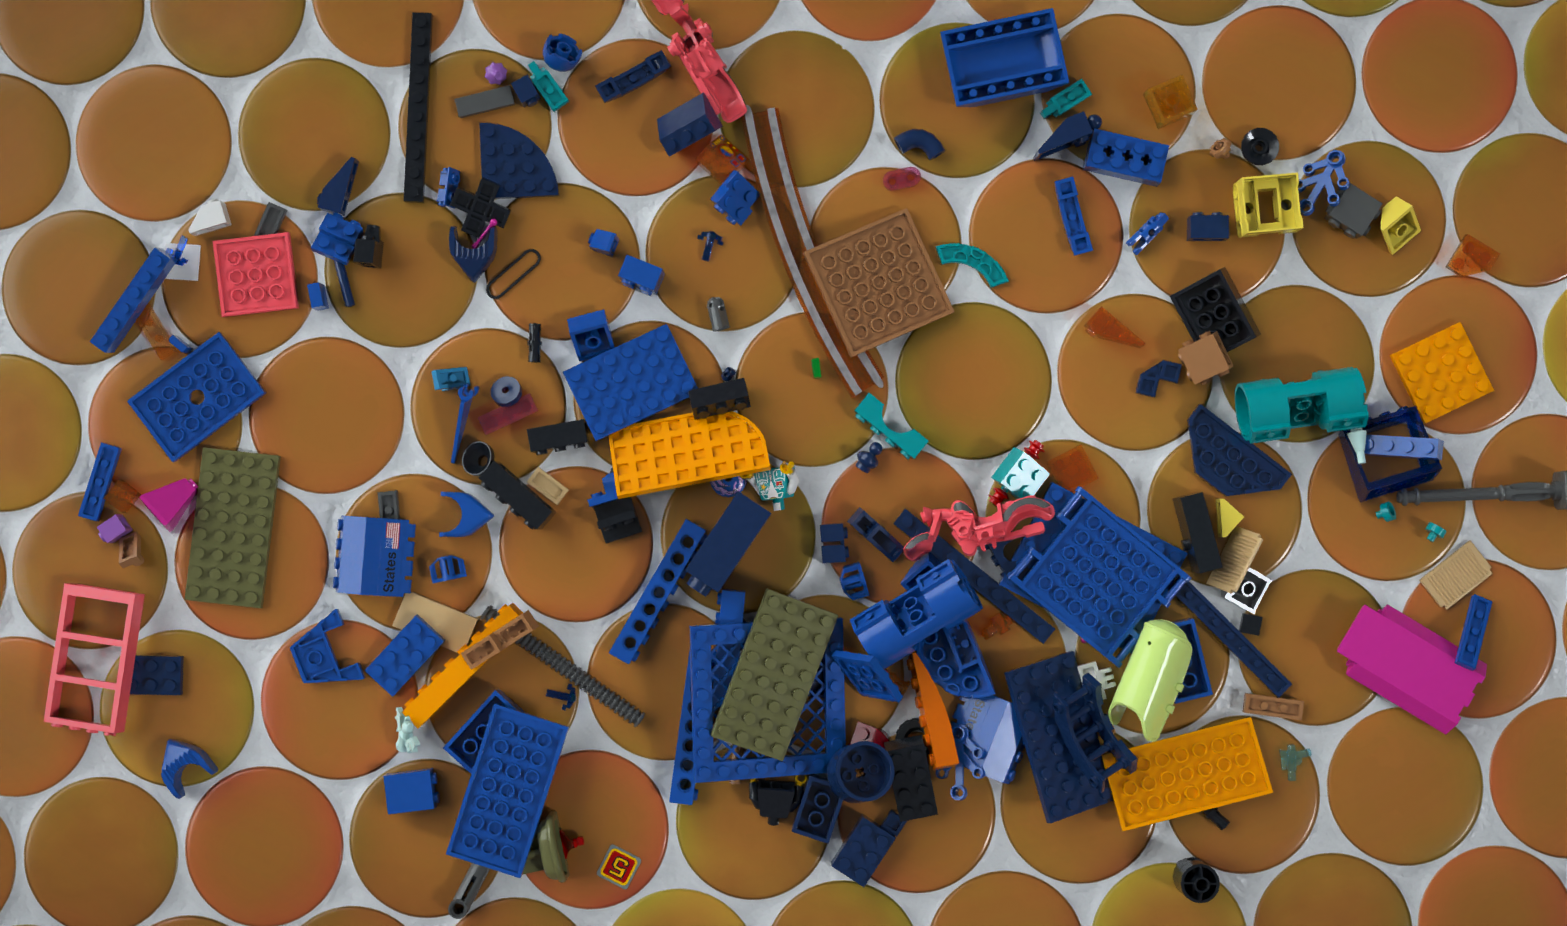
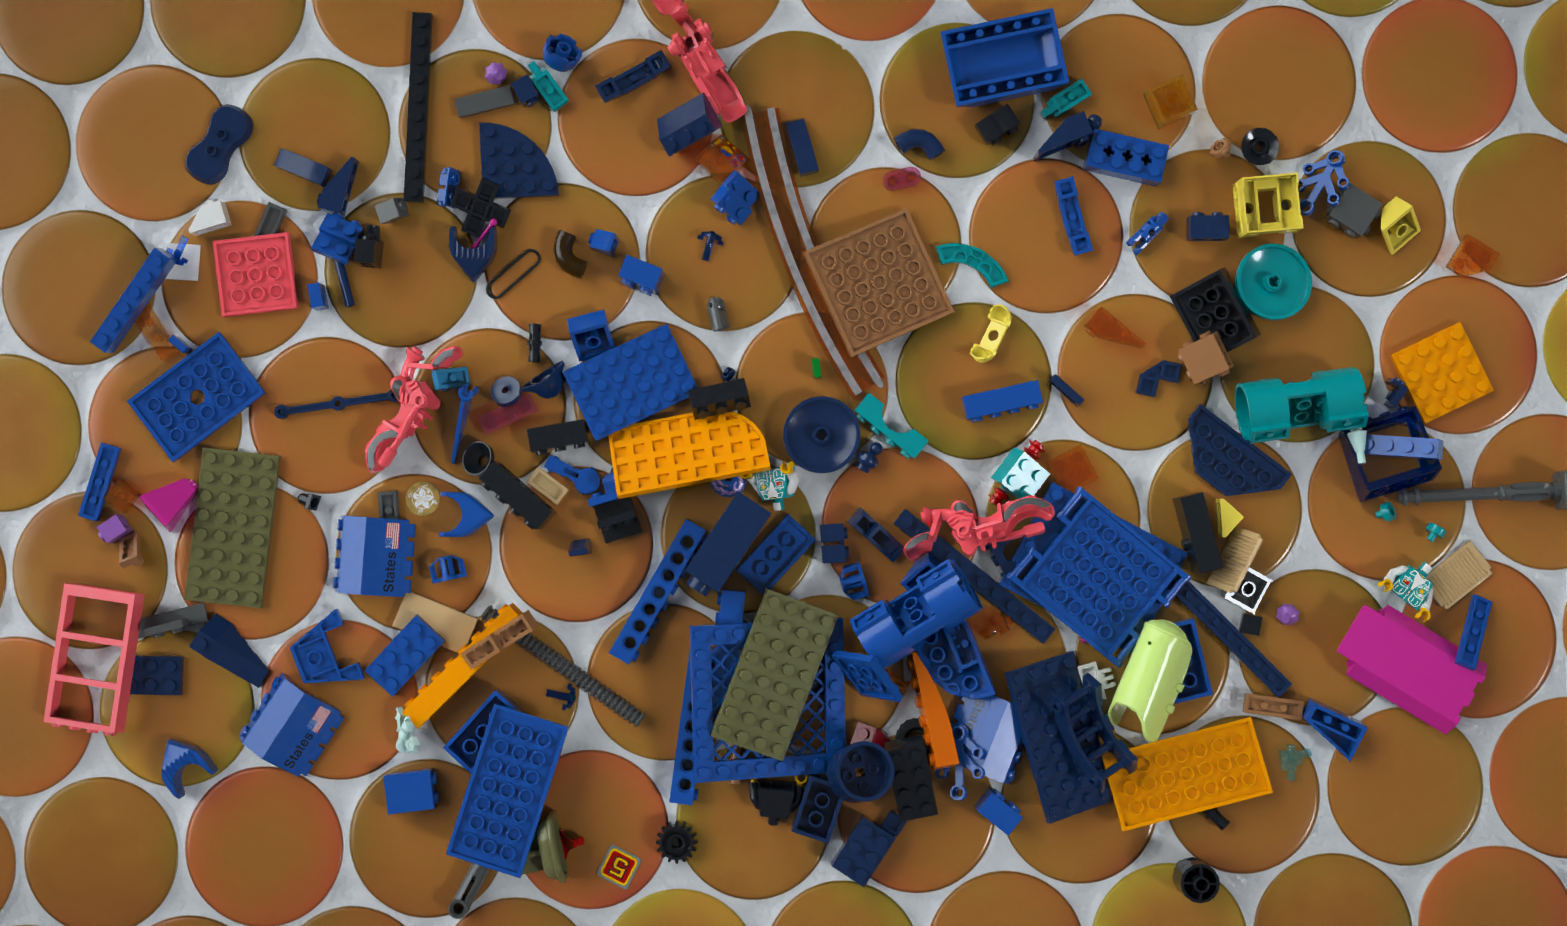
(172, 621): none -> dark grey bracket
(227, 131): none -> dark blue plate
(227, 648): none -> dark blue wedge
(283, 411): none -> dark blue piece
(290, 727): none -> blue hinge
(303, 167): none -> dark blue slope
(310, 501): none -> black piece
(392, 210): none -> dark grey brick
(414, 400): none -> coral piece
(422, 498): none -> pearl gold sticker
(548, 383): none -> dark blue hat
(564, 255): none -> dark brown cylinder
(580, 547): none -> dark blue slope
(587, 480): none -> blue piece
(676, 852): none -> black gear
(776, 554): none -> blue tile
(802, 147): none -> dark blue slope
(821, 434): none -> dark blue dish
(997, 124): none -> black brick
(999, 812): none -> blue brick
(1000, 321): none -> light yellow piece
(1002, 400): none -> blue brick
(1066, 390): none -> dark blue tile
(1273, 282): none -> teal dish
(1287, 614): none -> medium lavender piece
(1338, 728): none -> blue wedge
(1394, 396): none -> dark blue bracket
(1411, 587): none -> torso

